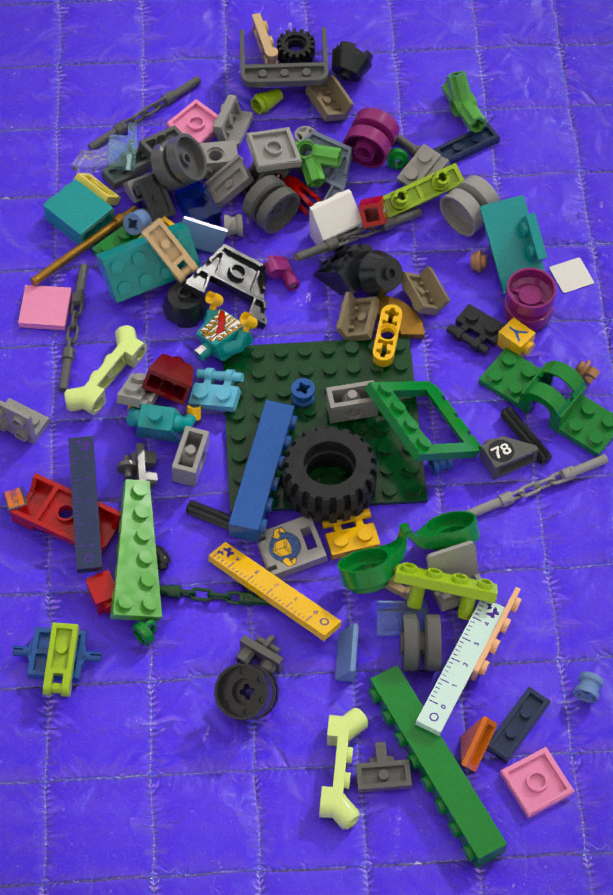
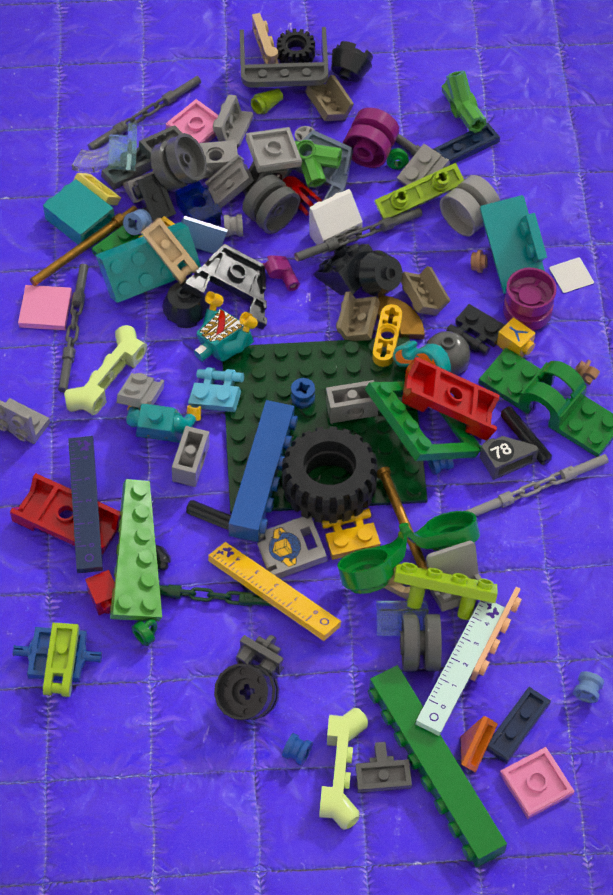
(15, 498): sticker -> none
(134, 465): dark grey hips -> none
(169, 378): dark red torso -> none
(297, 749): none -> blue wheel
(347, 654): medium blue slope -> none
(373, 211): red brick -> none
(384, 475): none -> pearl gold bar
(431, 387): none -> red piece
(432, 353): none -> teal animal
(456, 348): none -> dark grey cylinder

